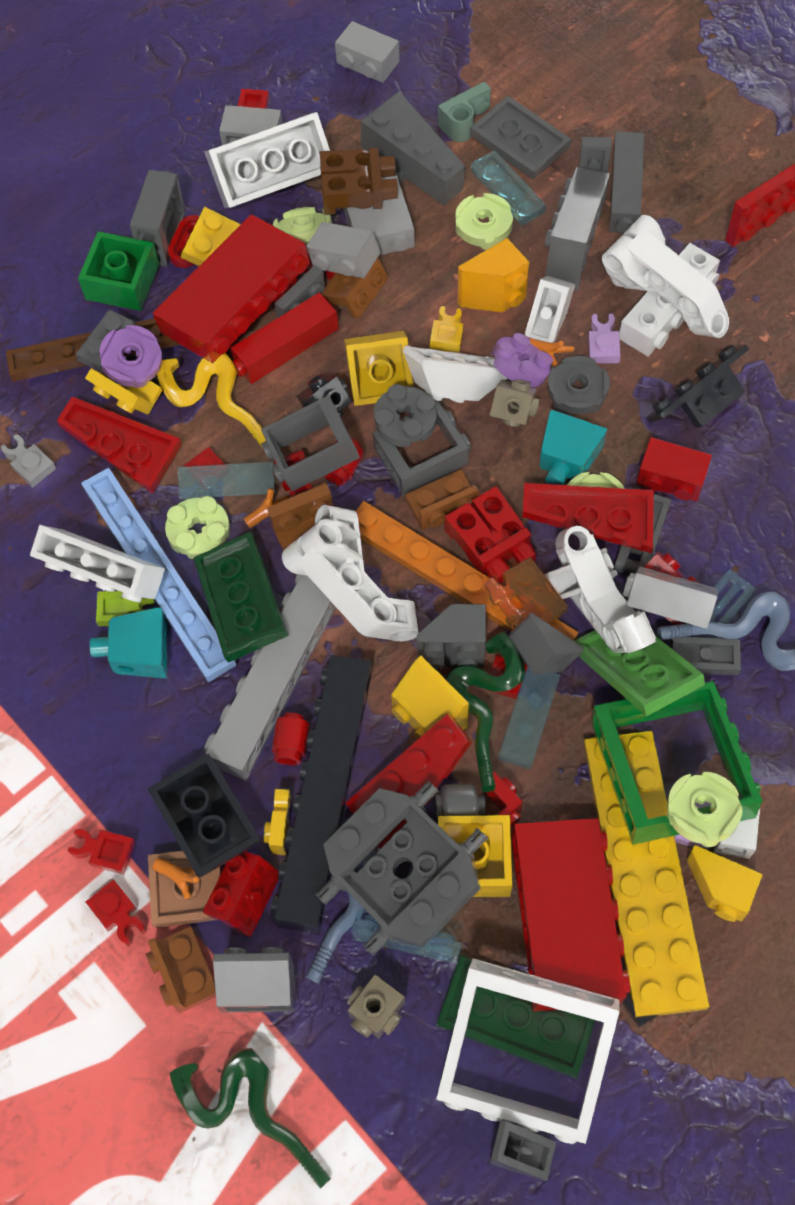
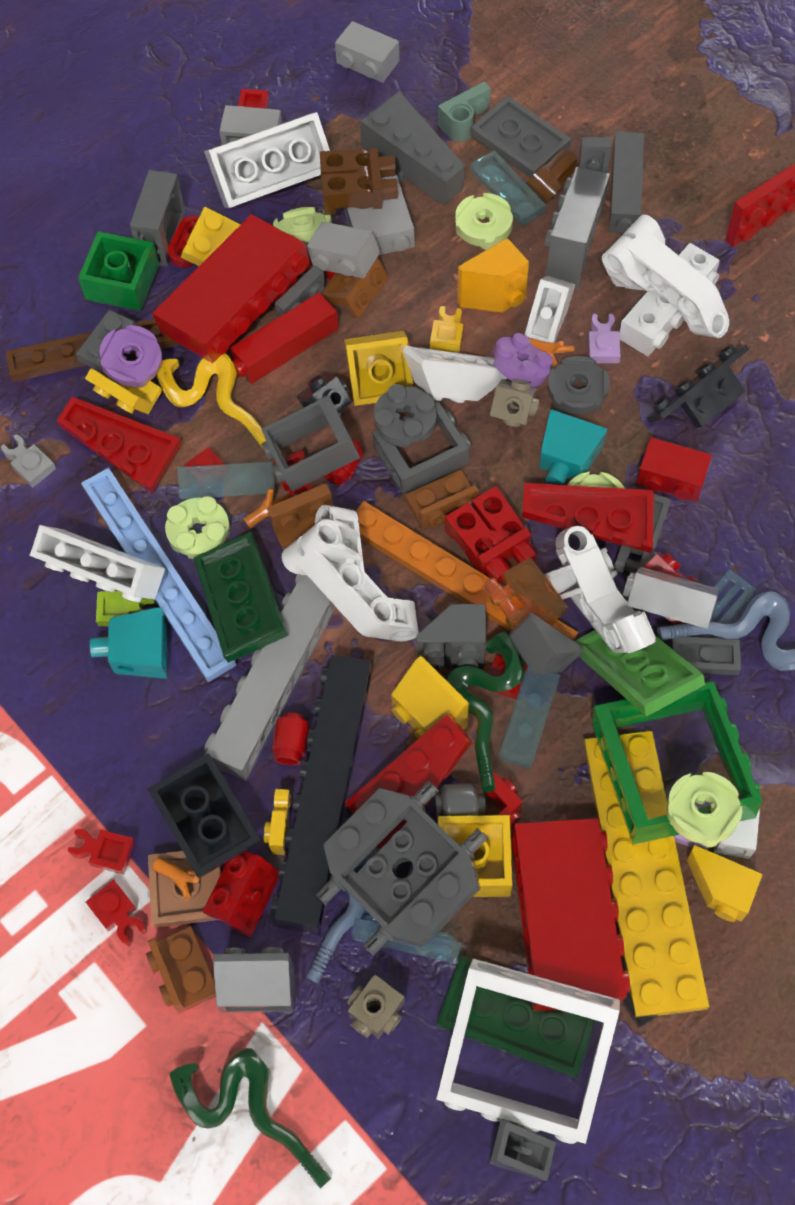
(550, 177): none -> reddish brown piece

